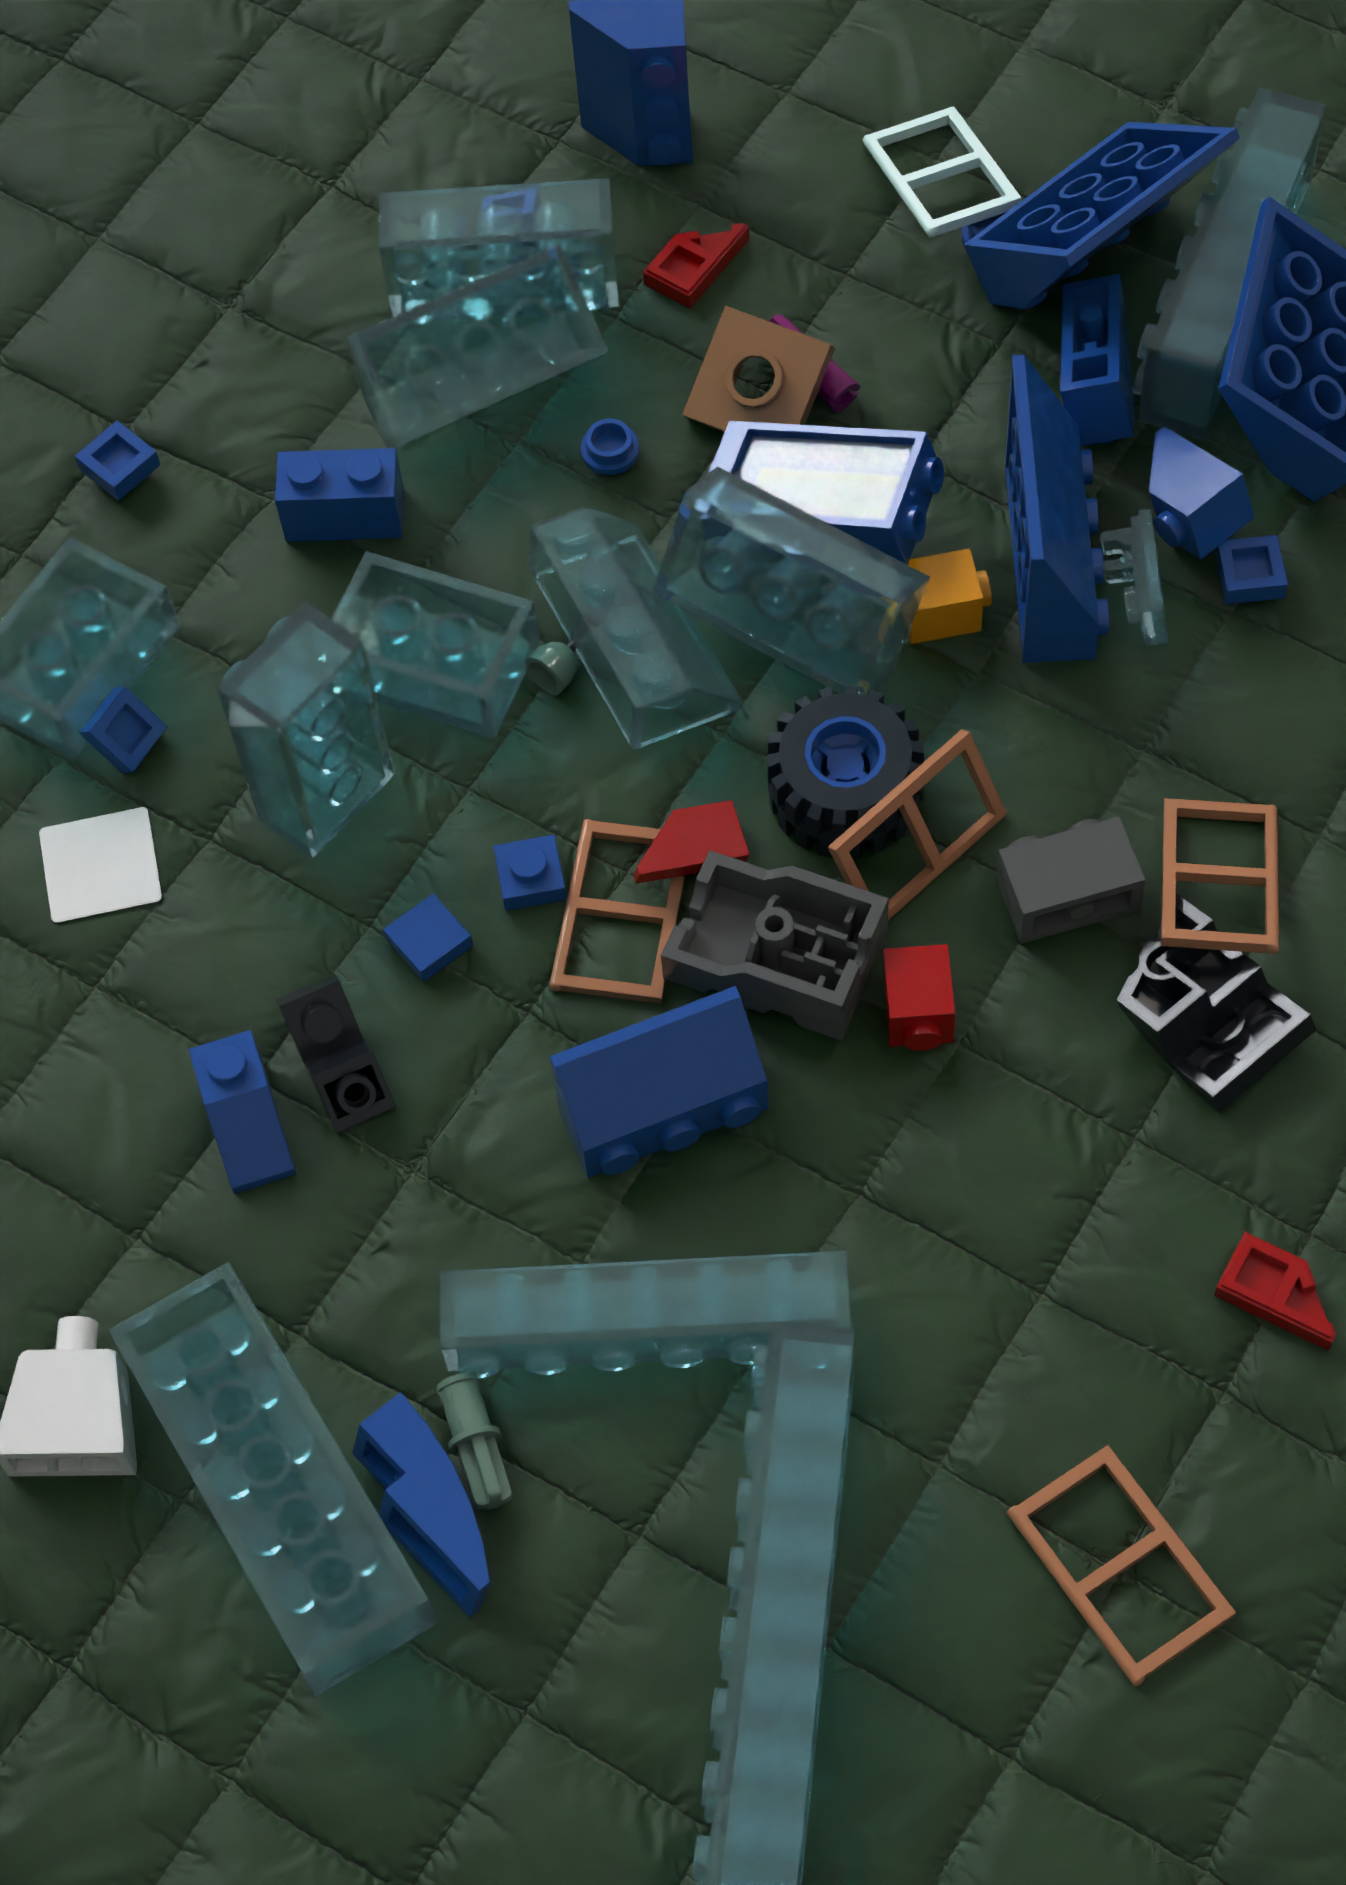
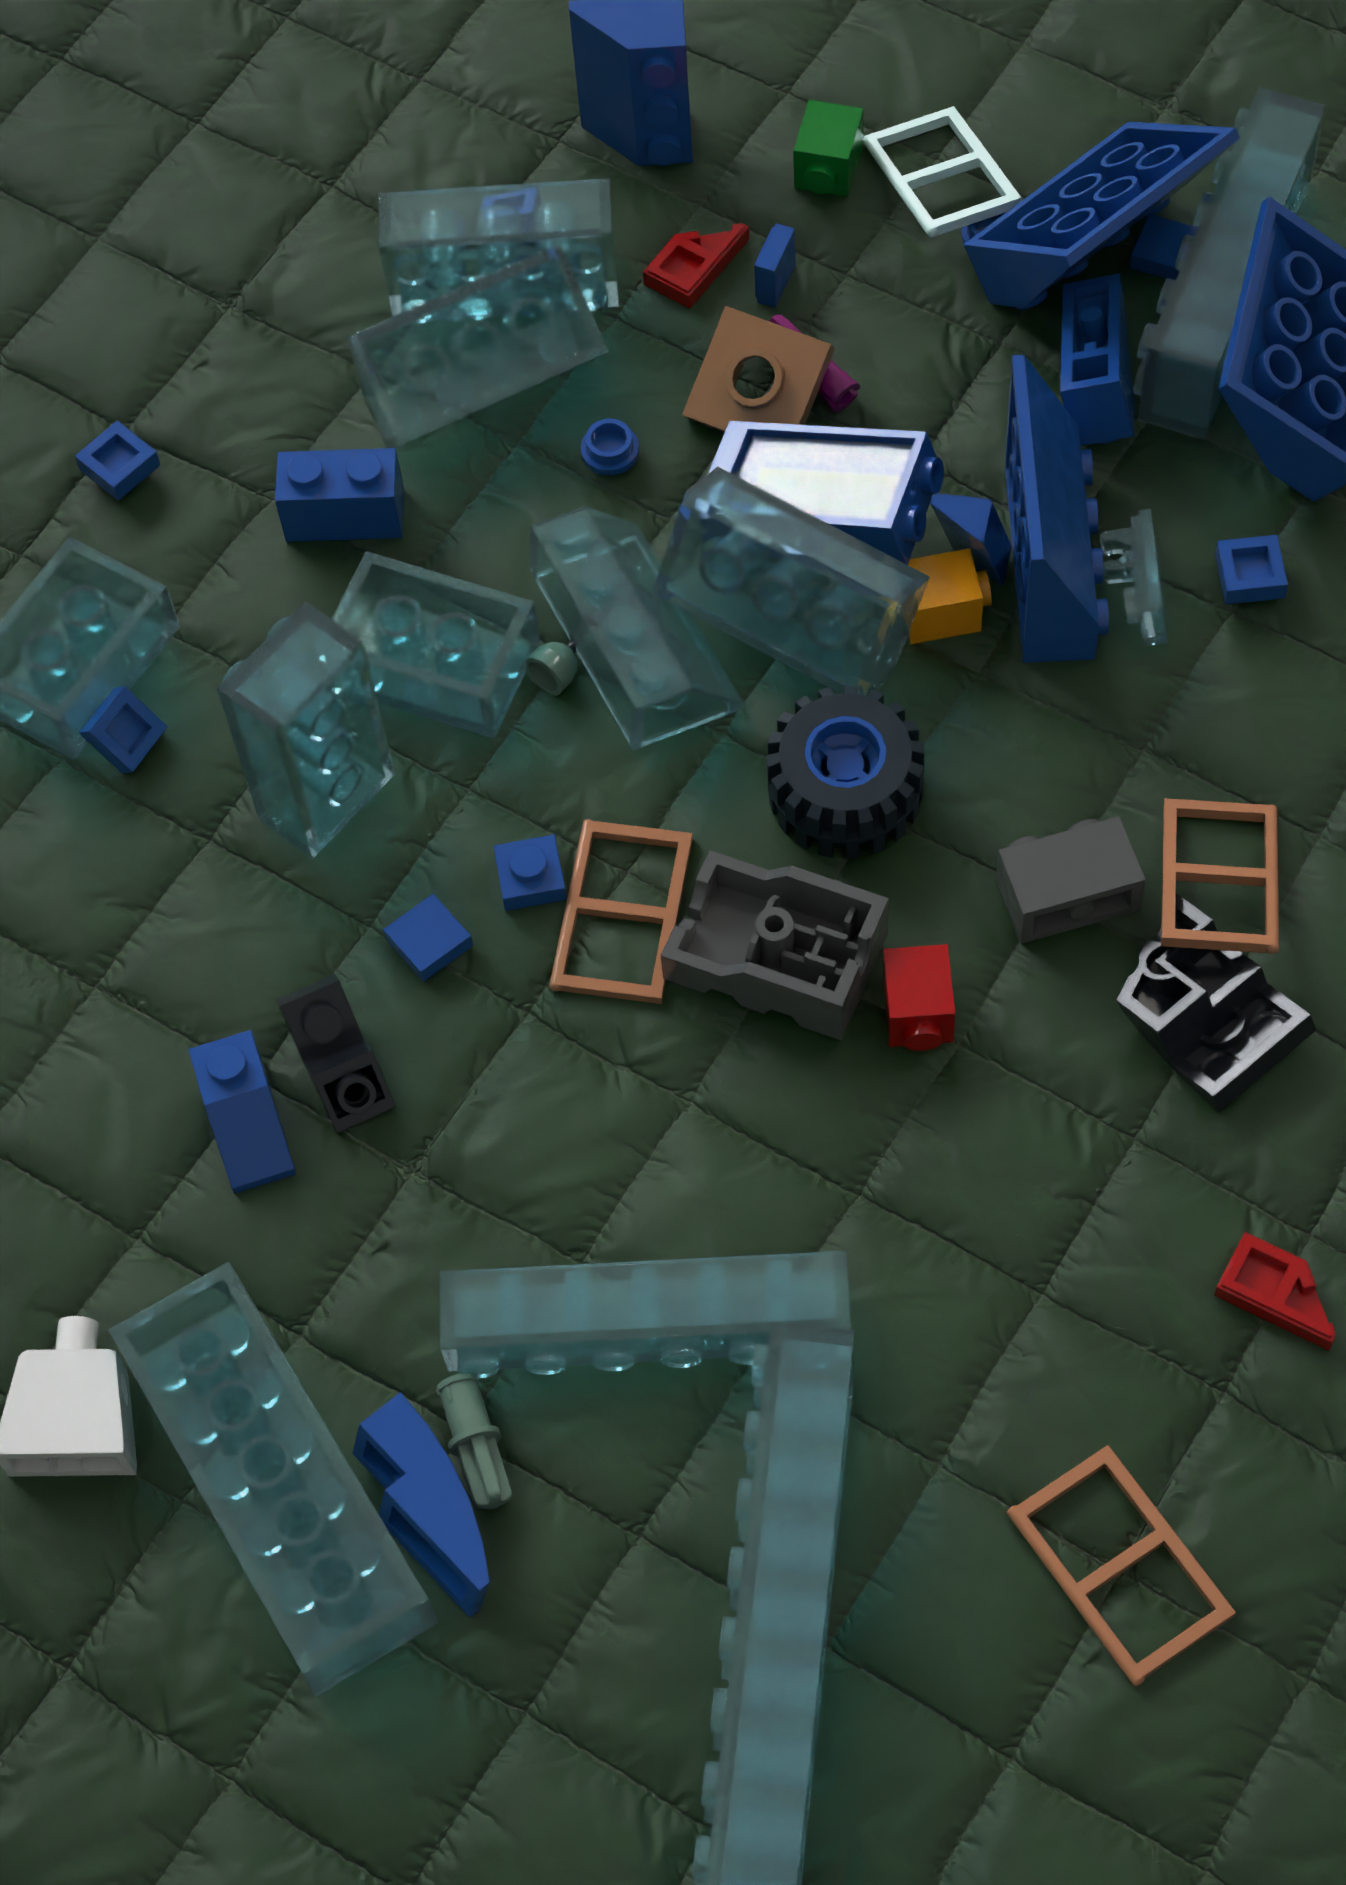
(100, 864): white sticker -> none
(660, 1083): blue slope -> none
(687, 839): red tile -> none
(775, 265): none -> blue tile
(828, 148): none -> green brick
(902, 798): nougat window -> none
(975, 525): none -> blue slope
(1159, 246): none -> blue tile
(1195, 495): blue slope -> none

